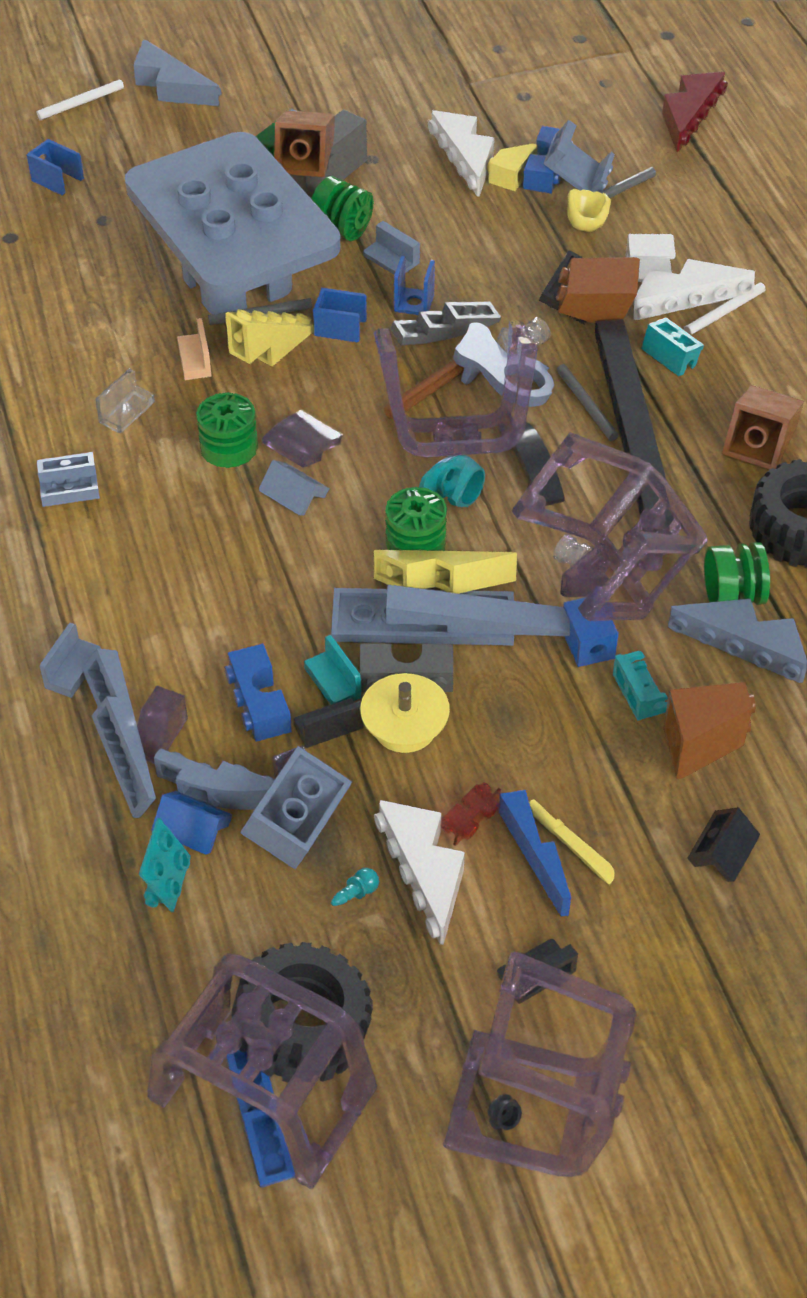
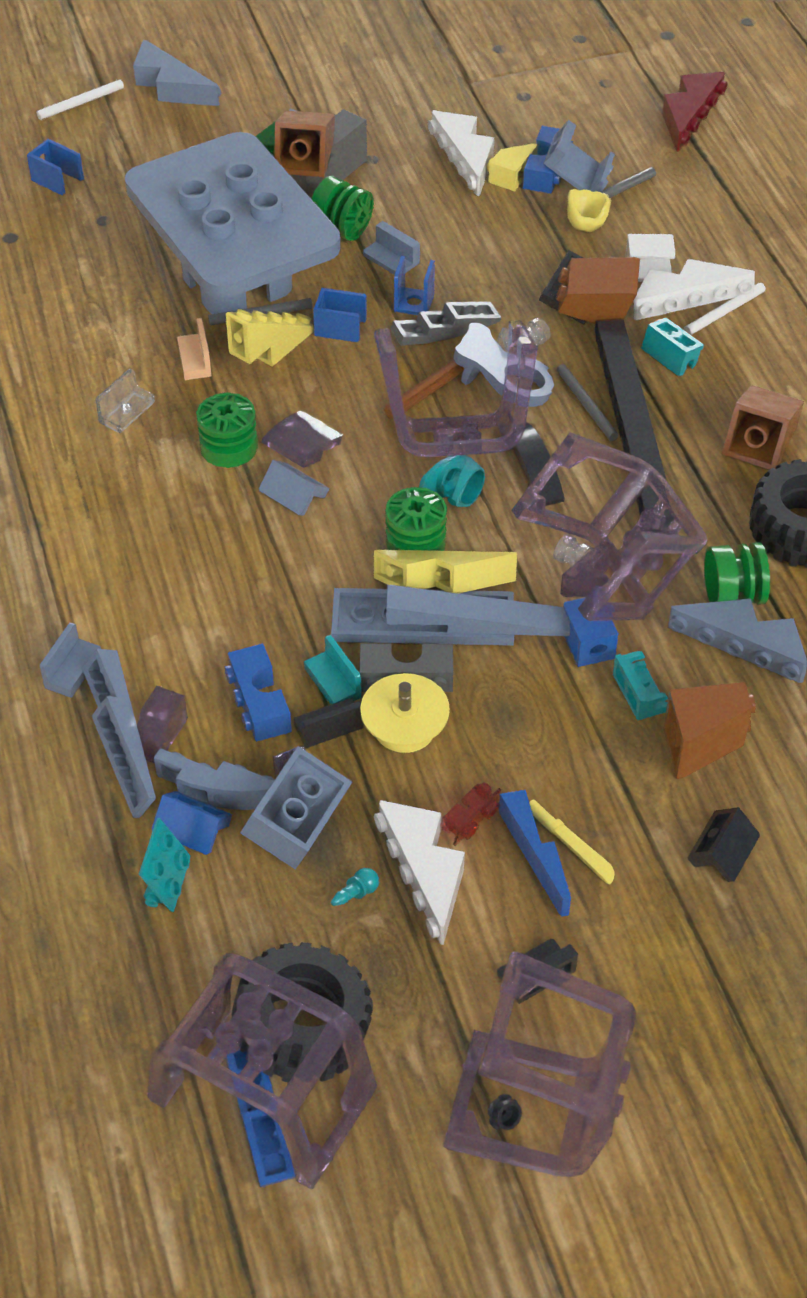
(67, 479): sand blue slope -> none

